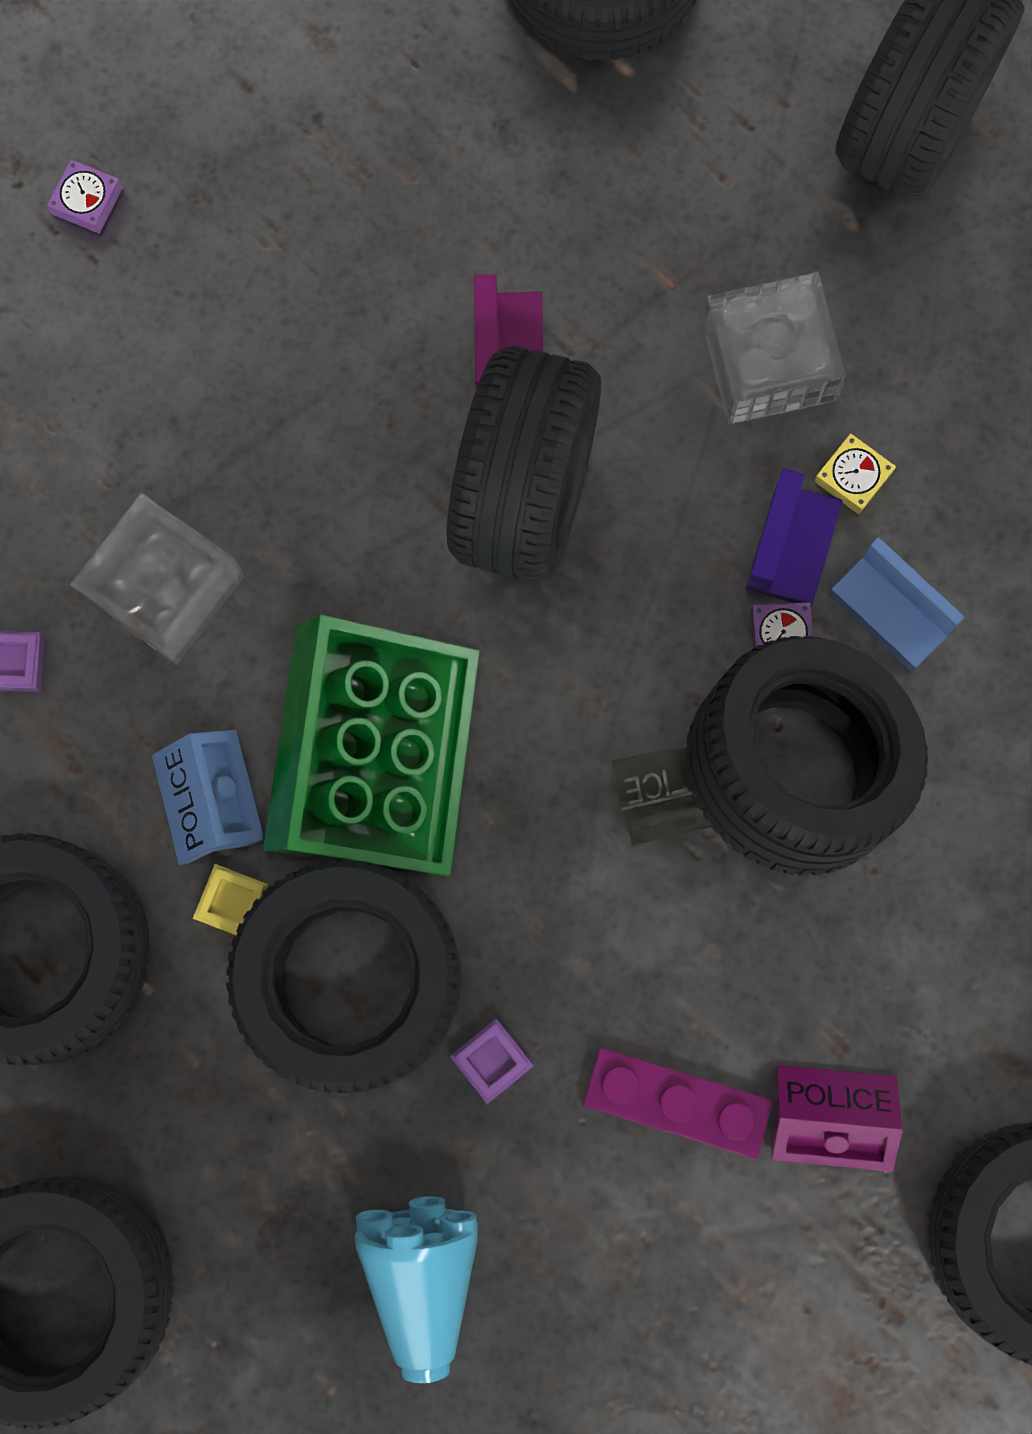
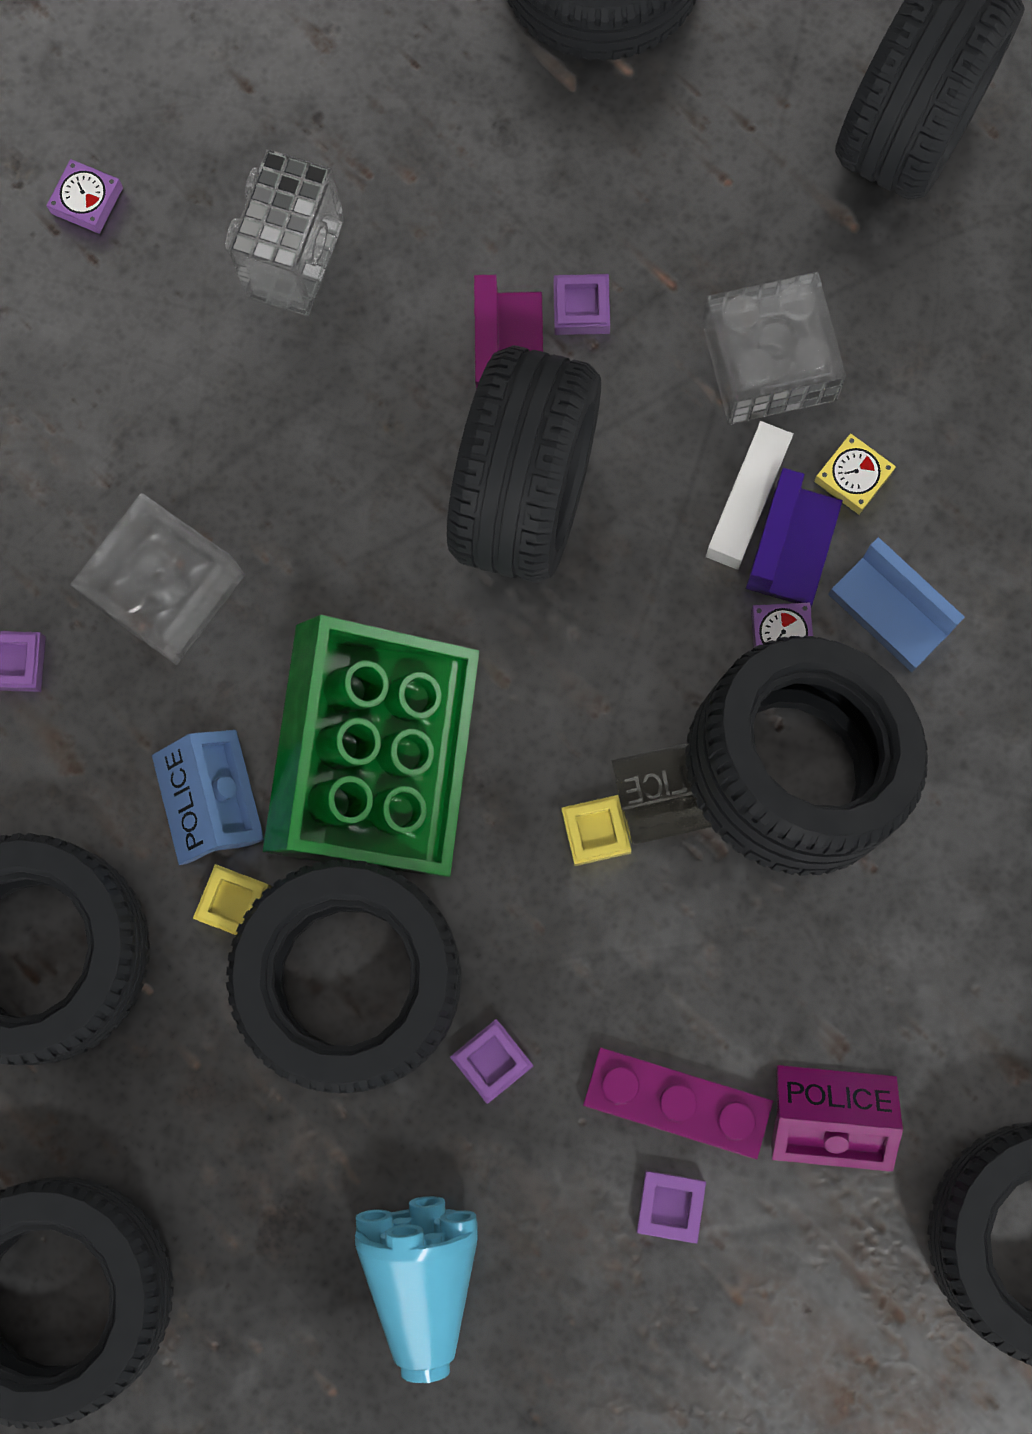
(285, 231): none -> clear brick
(581, 304): none -> medium lavender tile
(596, 830): none -> light yellow tile
(671, 1206): none -> medium lavender tile
(749, 495): none -> white piece

